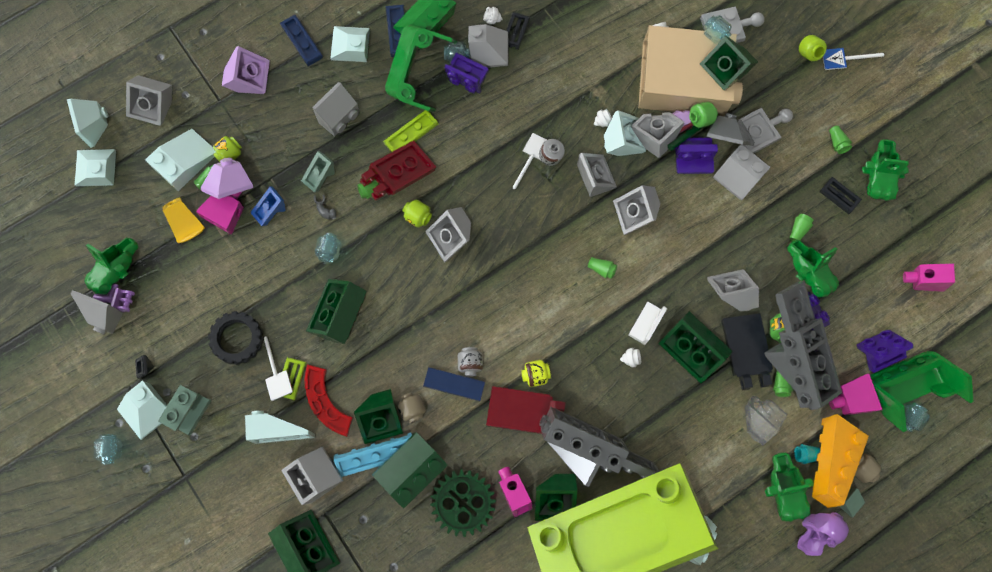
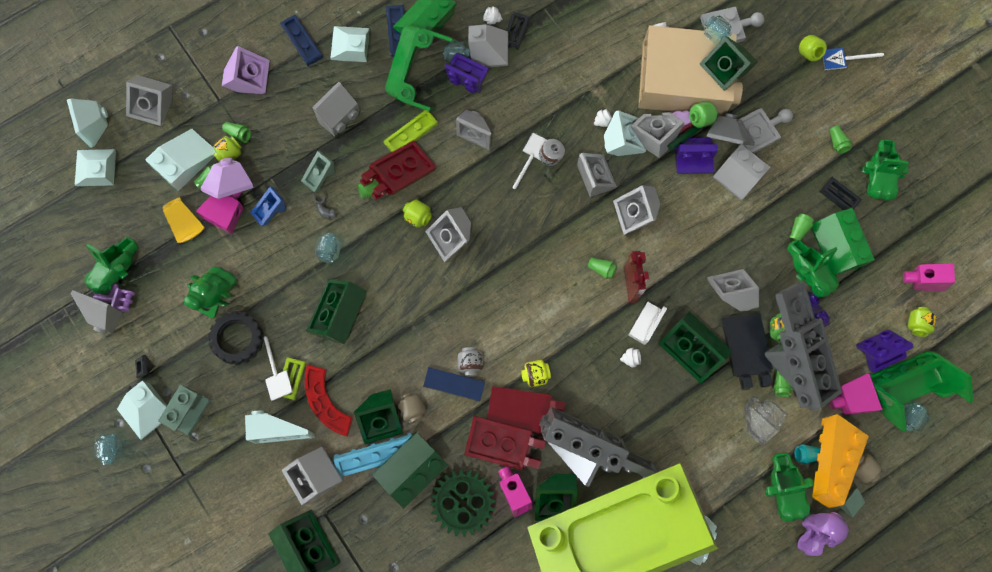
(209, 290): none -> green piece
(239, 132): none -> bright green cone
(474, 129): none -> light grey slope
(502, 444): none -> dark red tile
(635, 277): none -> dark red tile
(845, 234): none -> green slope
(921, 322): none -> lime head

